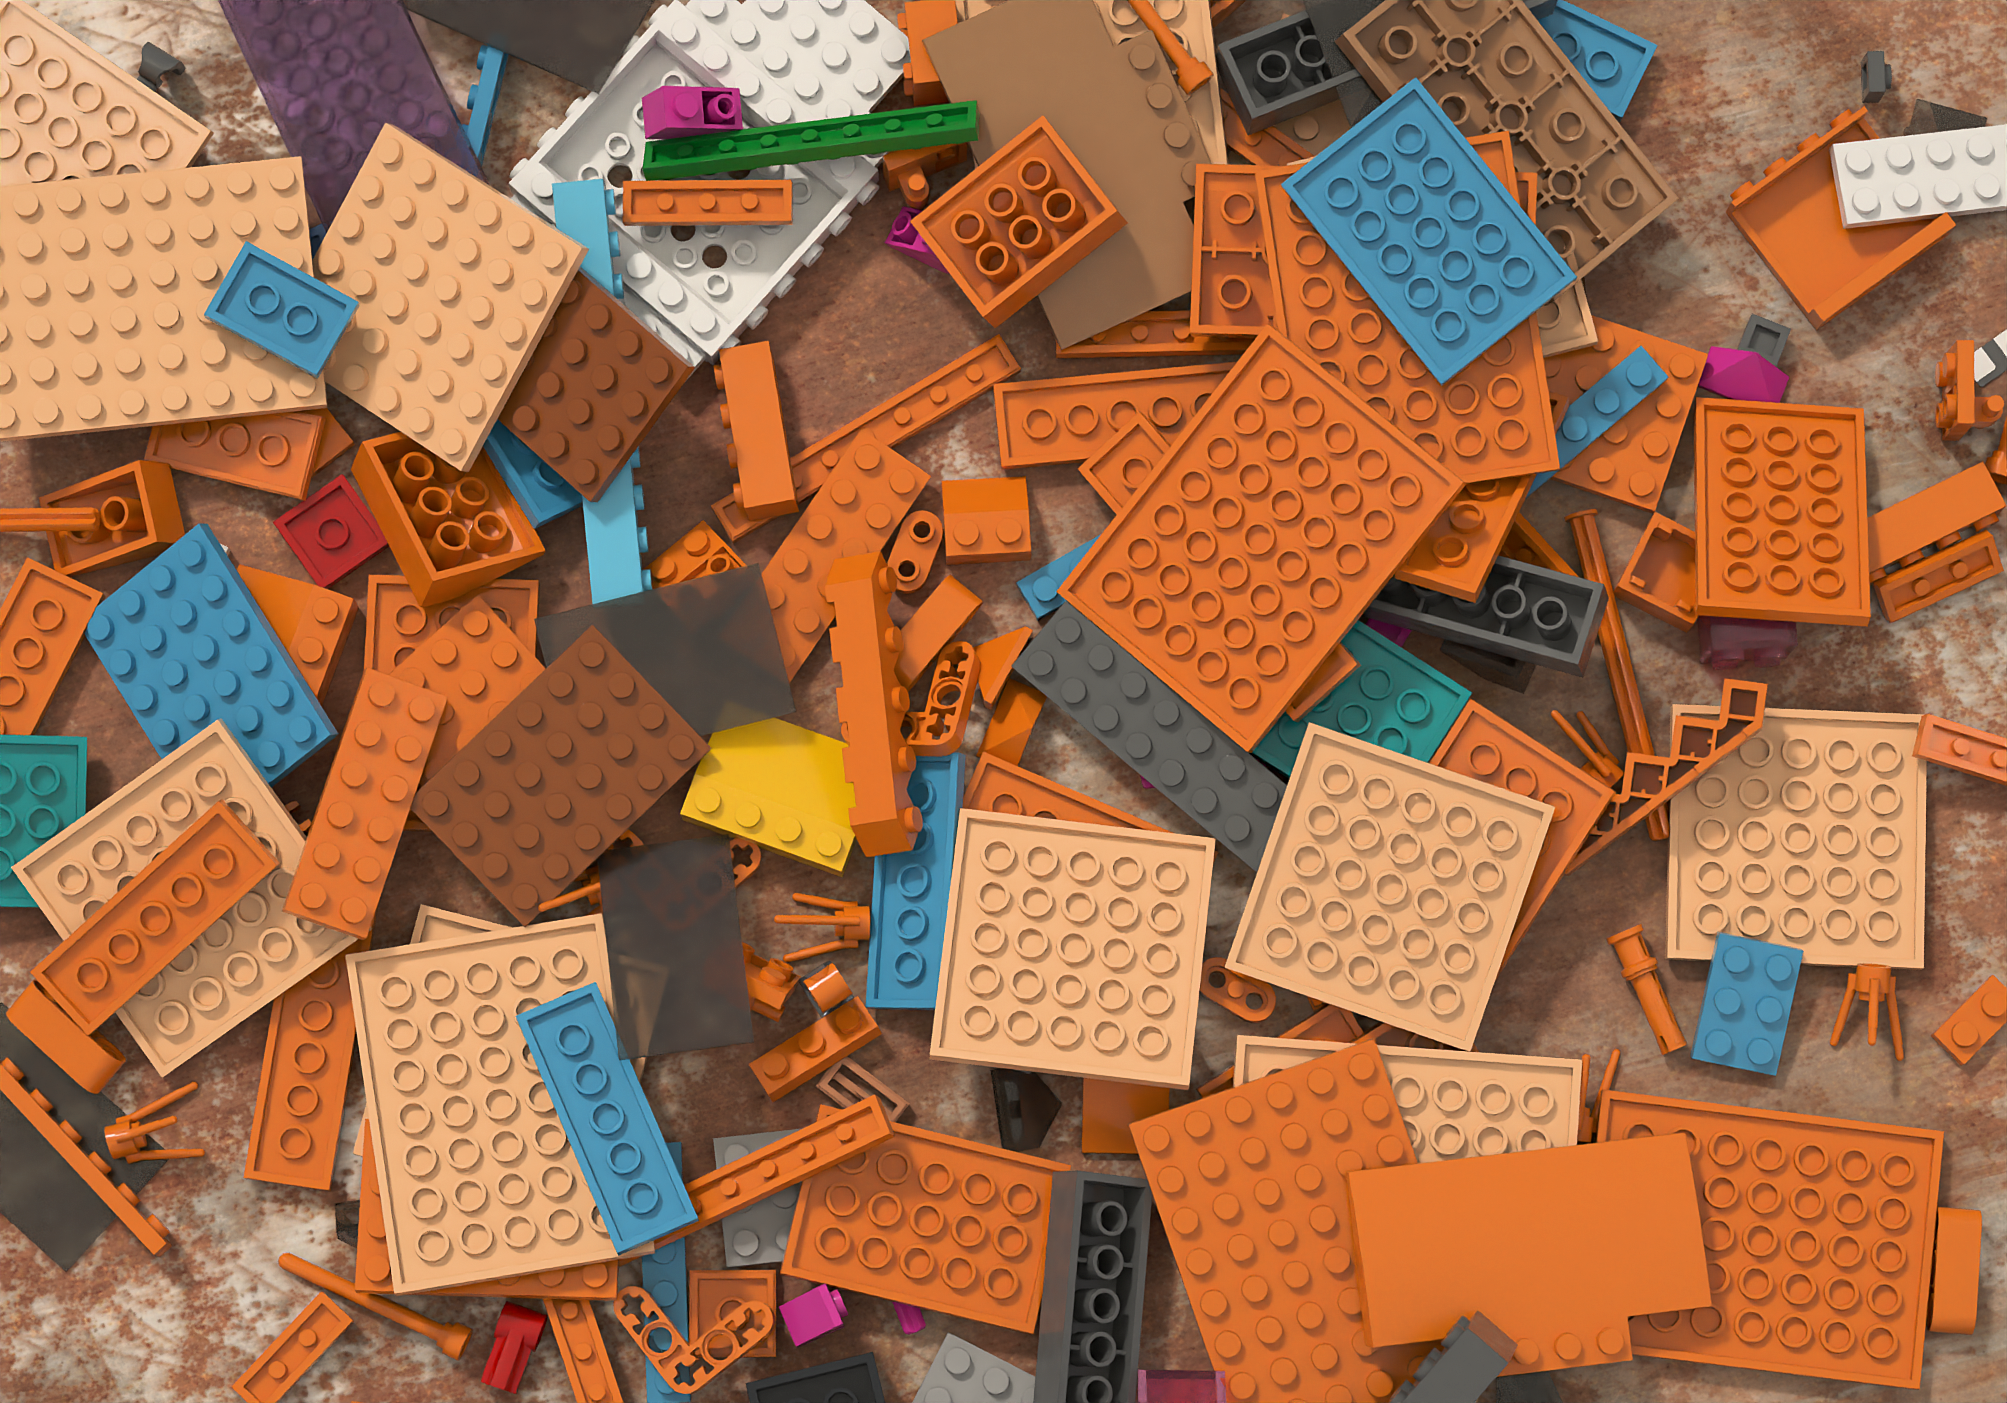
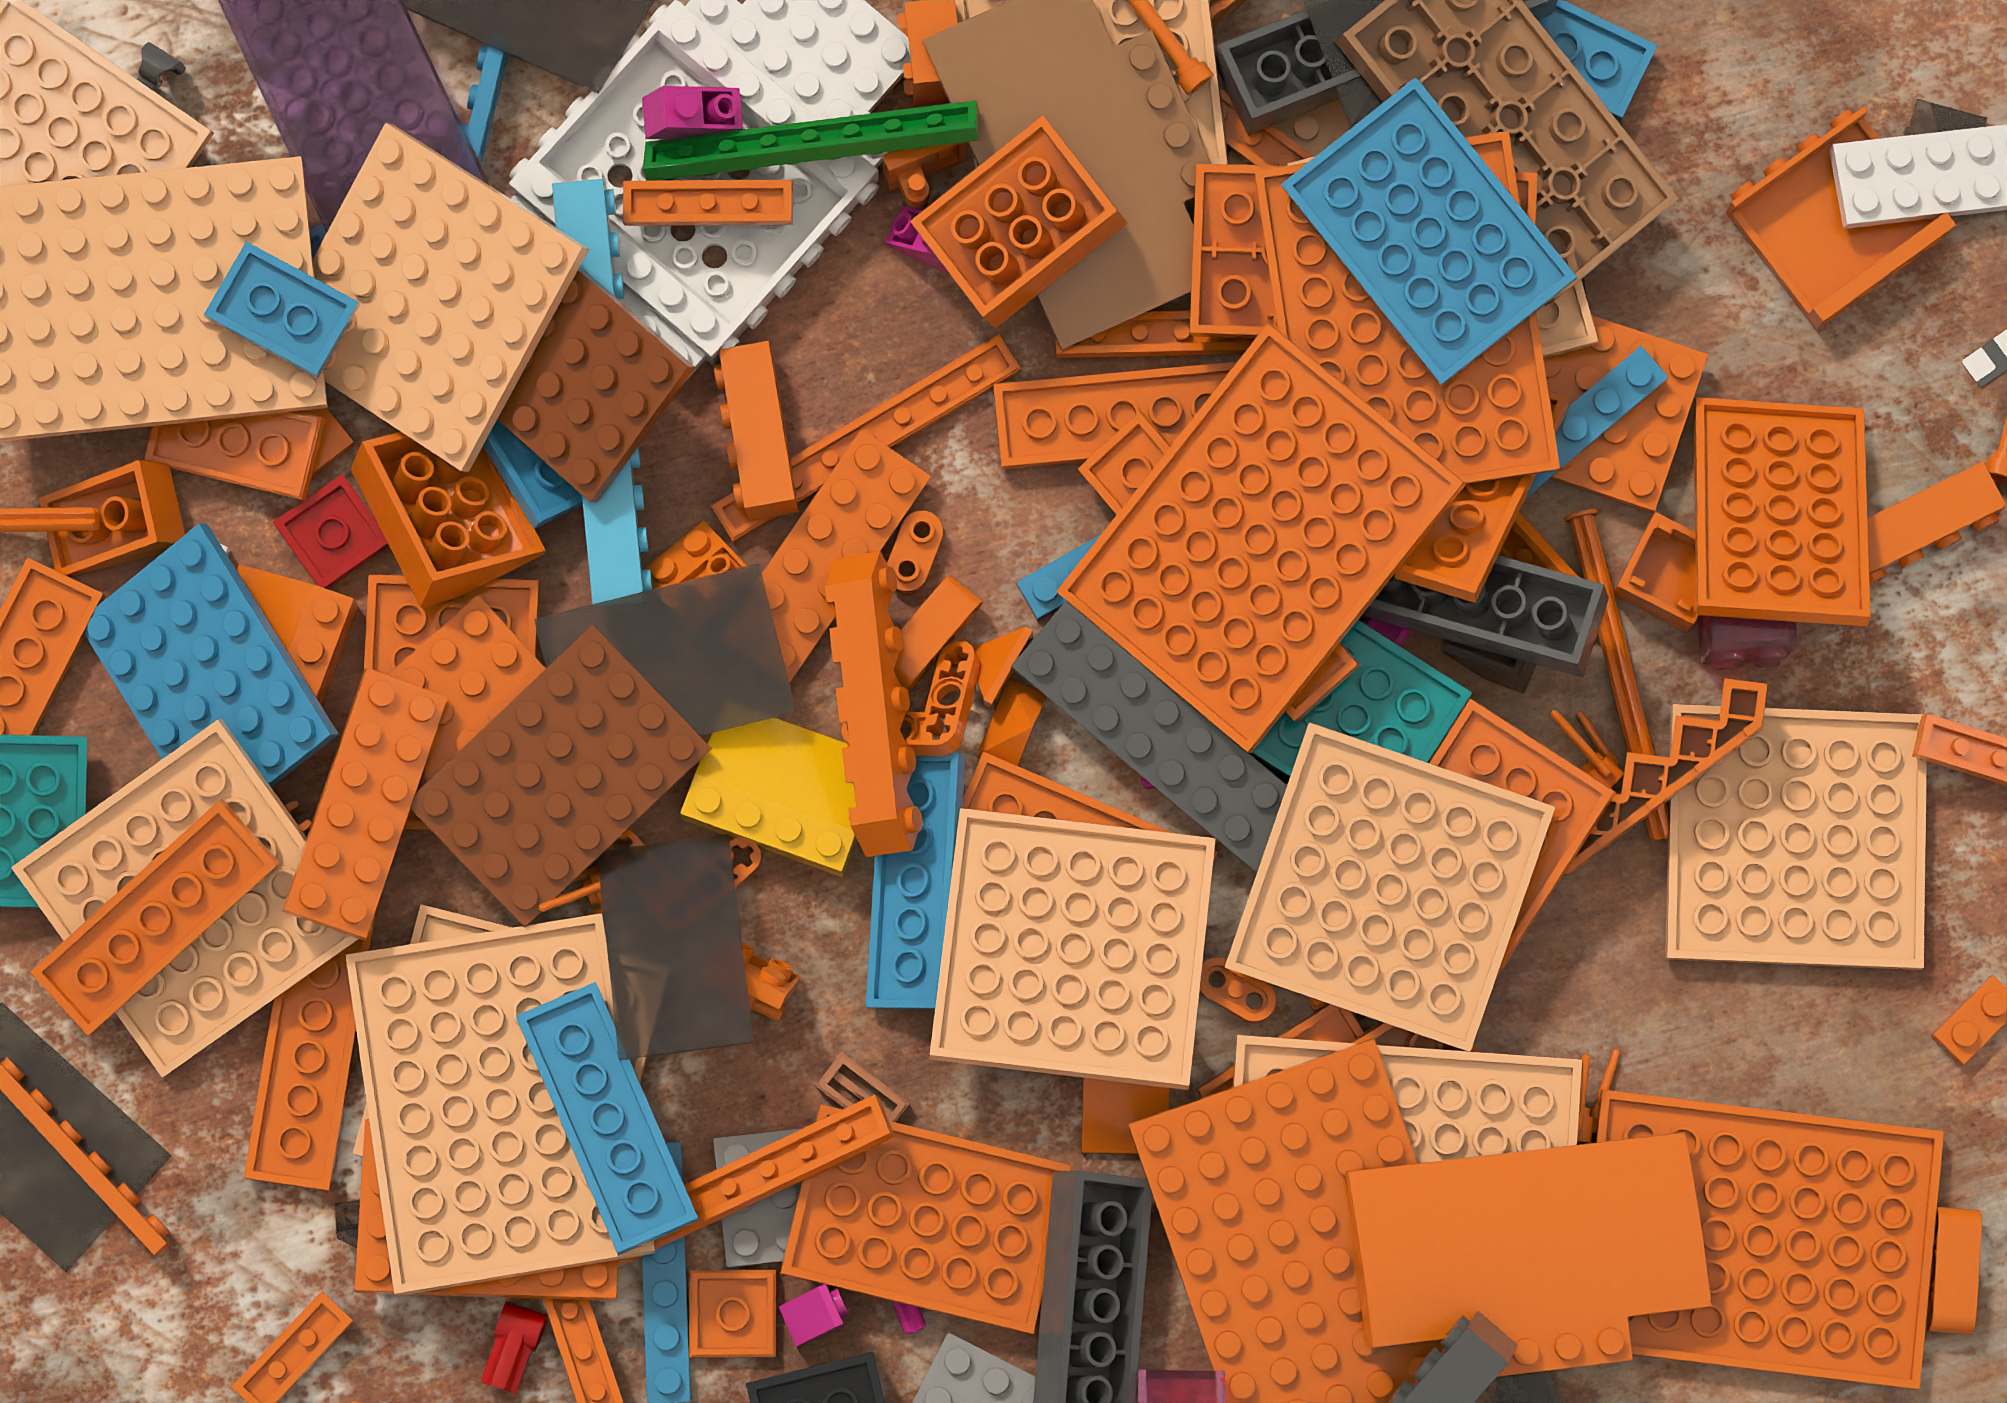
(85, 1058): orange beam -> none
(128, 1135): orange plant -> none
(449, 1337): orange piece -> none
(680, 1350): orange beam -> none
(815, 1049): orange plate -> none
(826, 988): orange leg -> none
(850, 922): orange plant -> none
(986, 520): orange slope -> none
(1023, 1108): clear smoke slope -> none
(1640, 969): orange pin -> none
(1742, 376): dark pink slope -> none
(1746, 1003): dark azure plate -> none
(1764, 338): dark grey plate -> none
(1872, 983): orange plant -> none
(1875, 76): dark grey plate -> none
(1938, 576): orange plate -> none
(1959, 405): orange plate -> none

